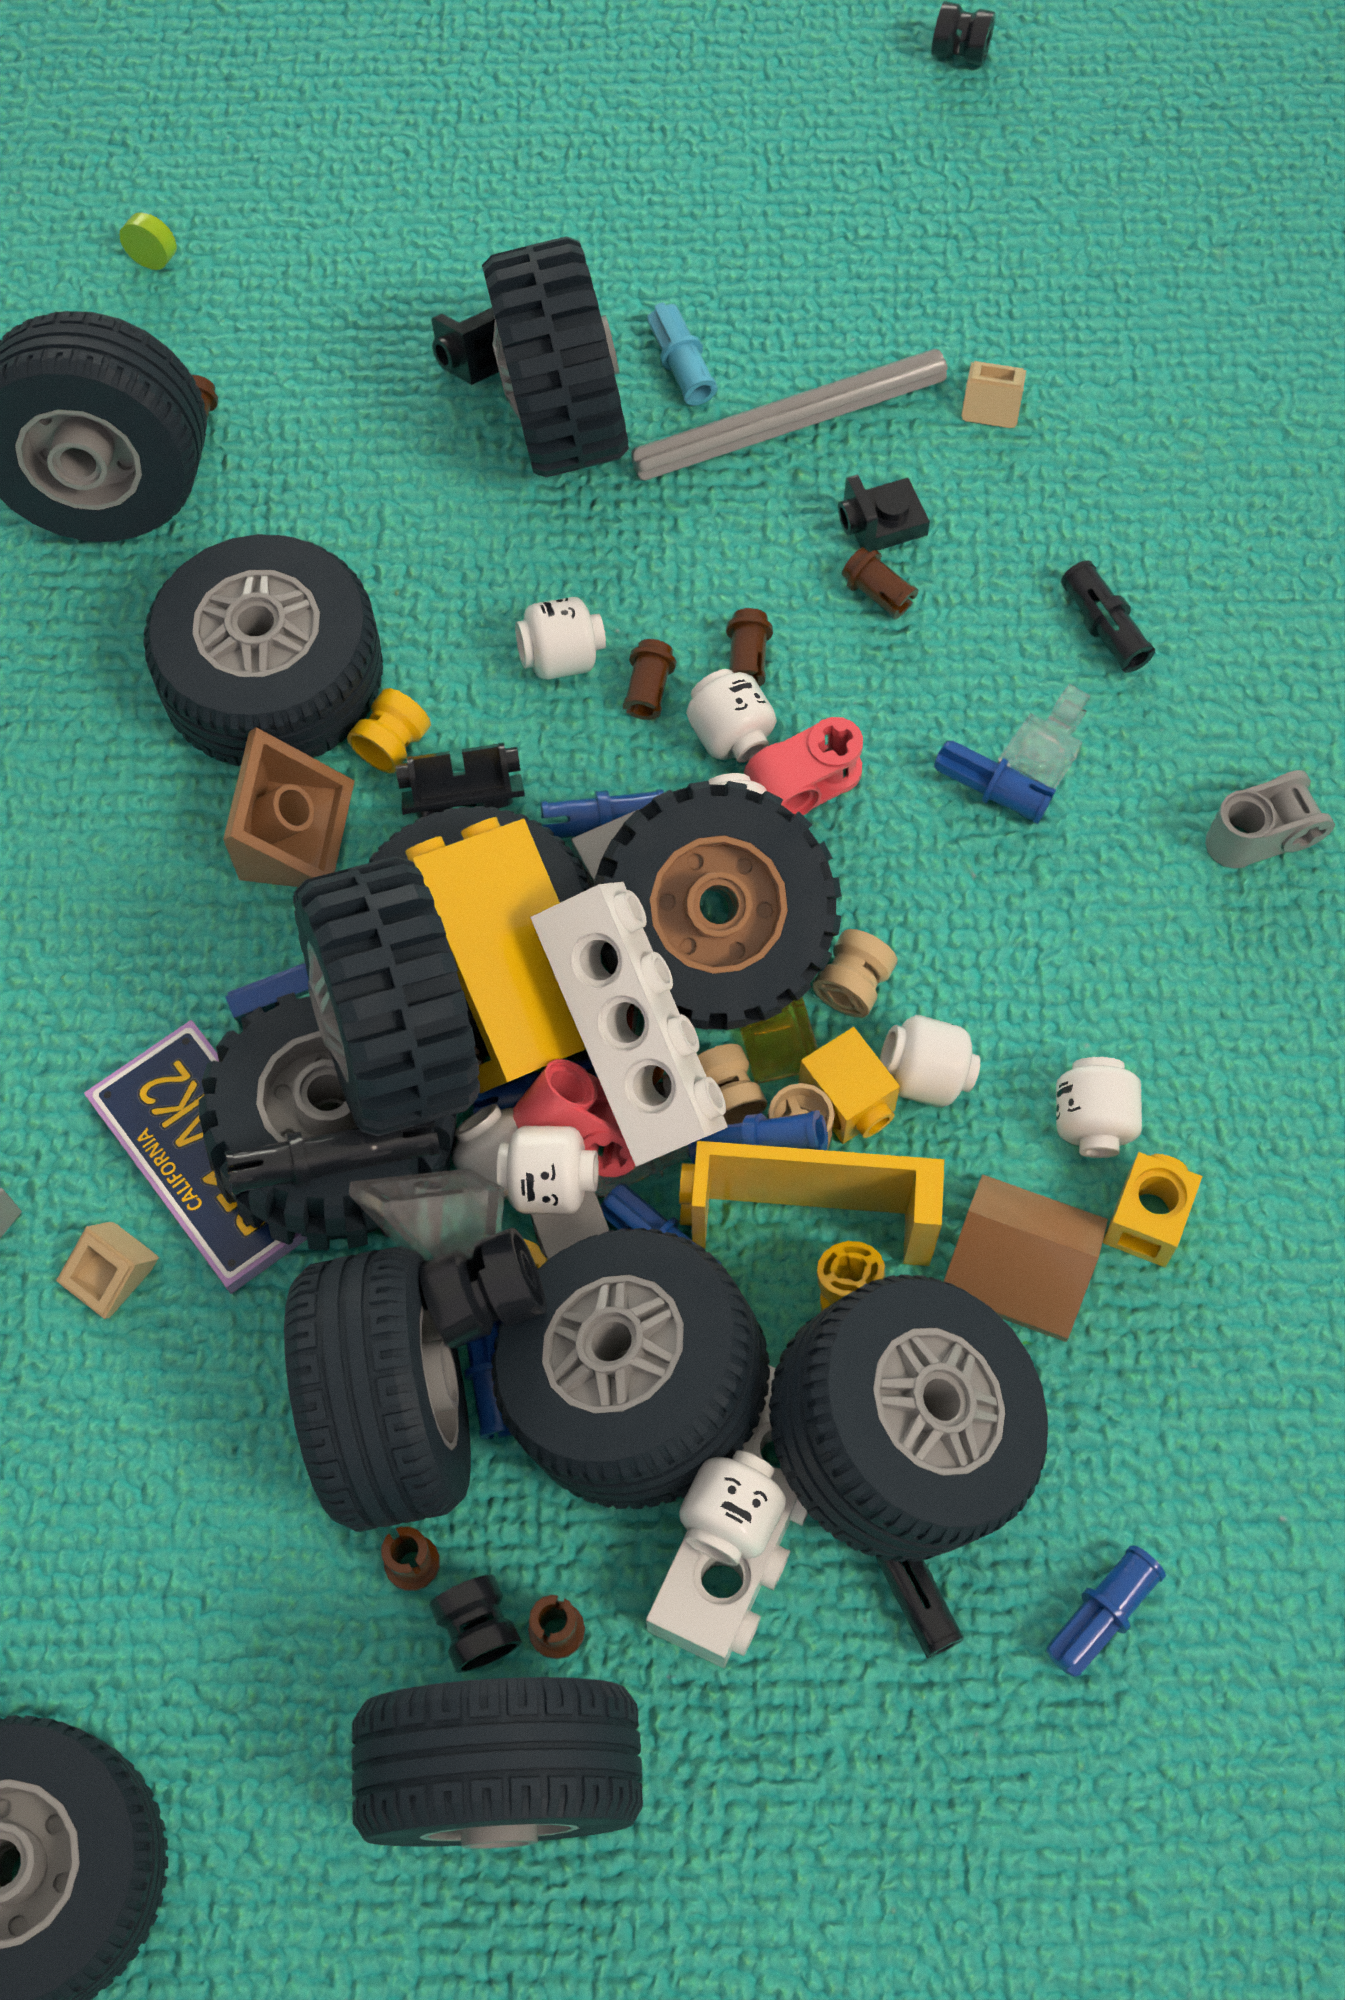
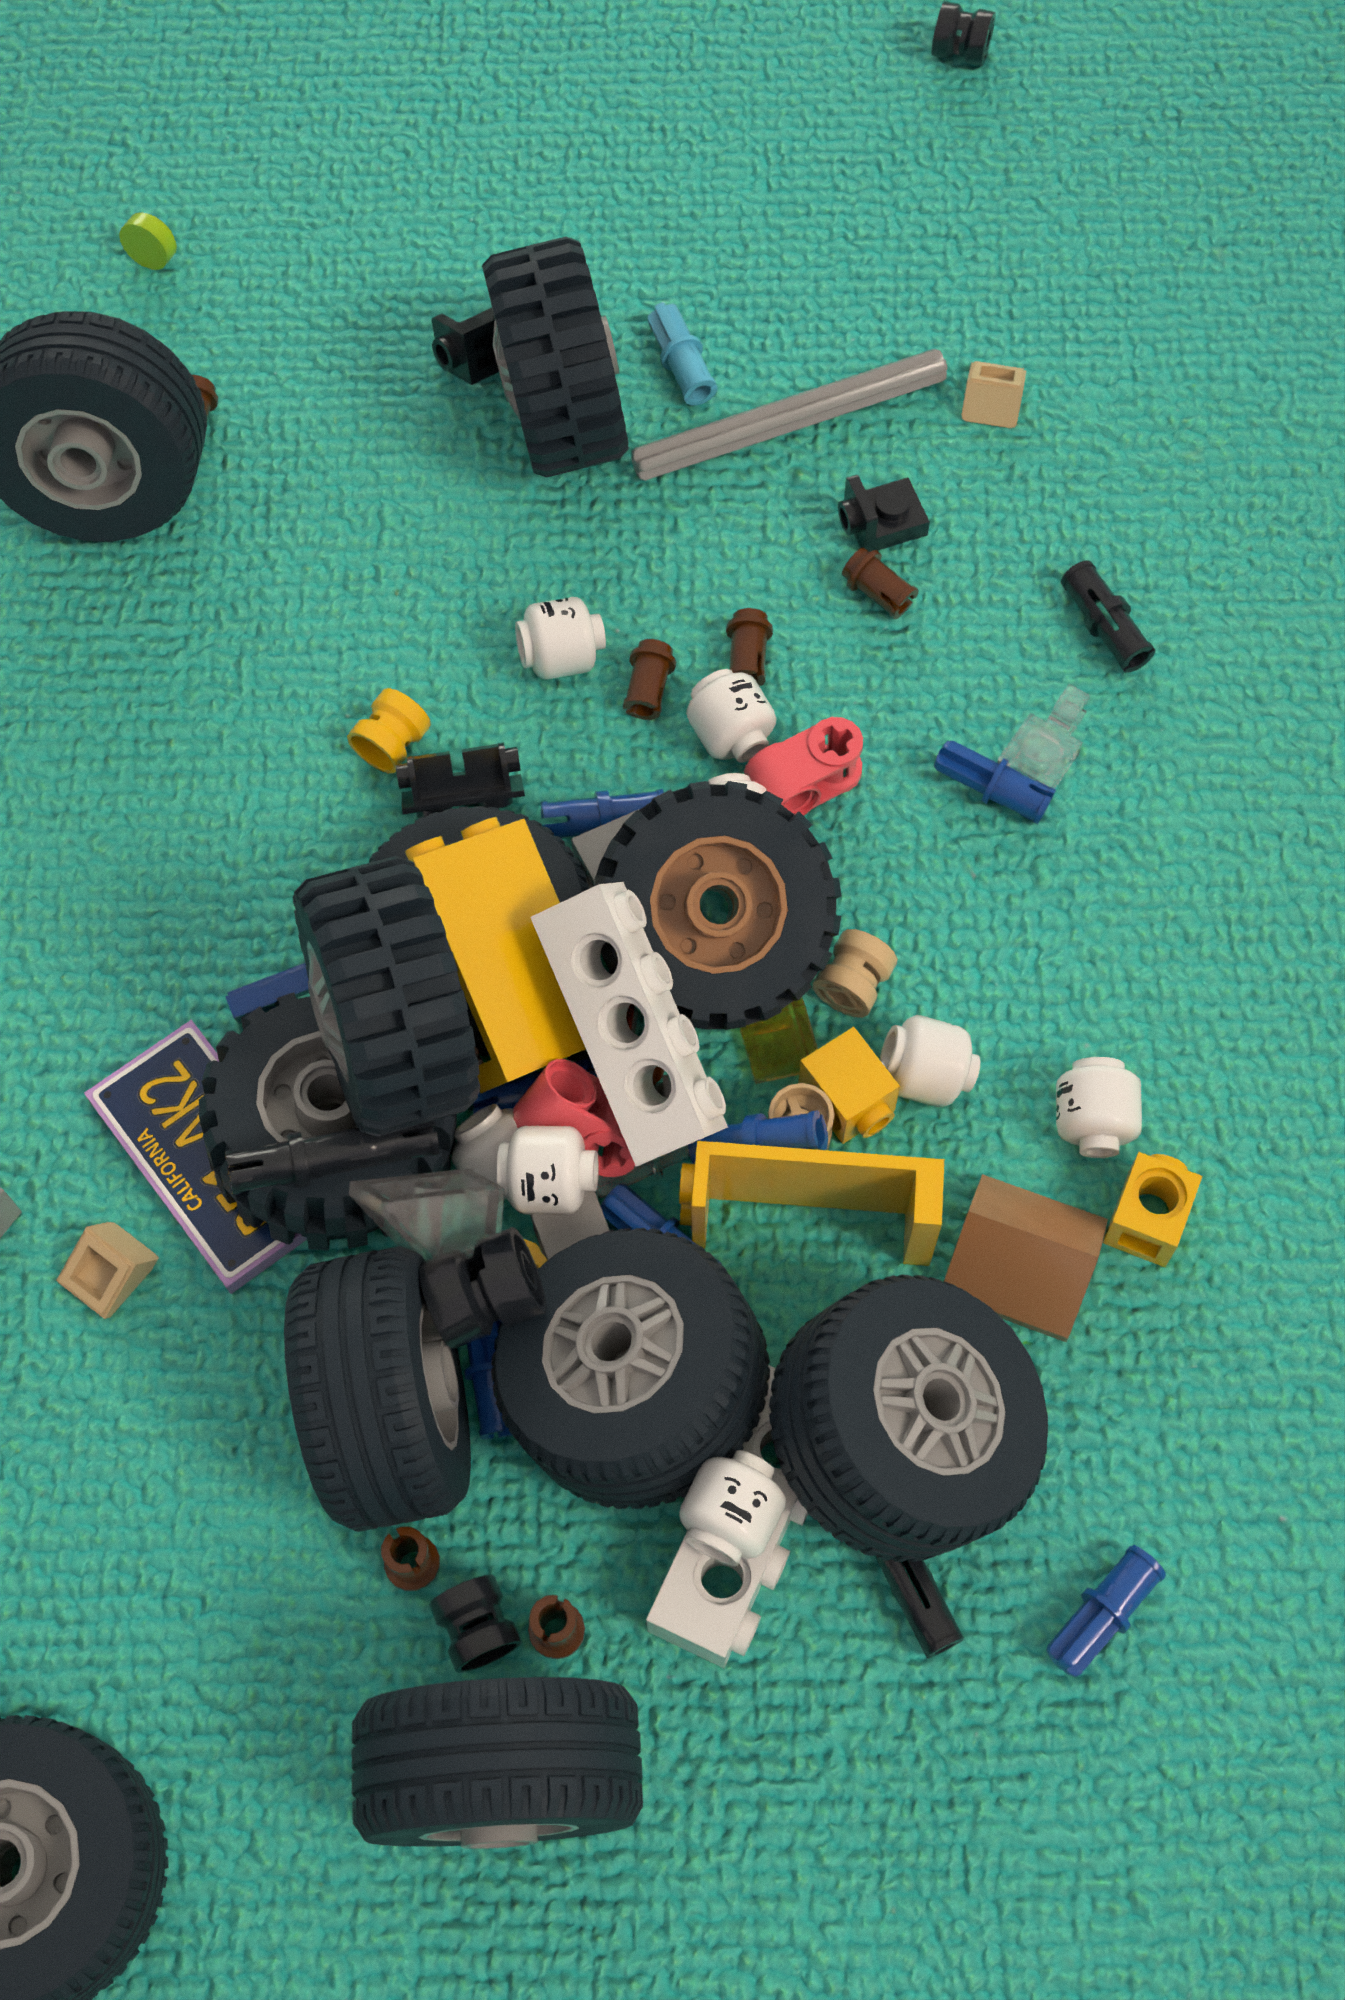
(265, 641): black wheel -> none
(285, 814): medium nougat slope -> none
(729, 1069): tan wheel -> none
(846, 1269): yellow wheel -> none
(1277, 817): light grey piece -> none

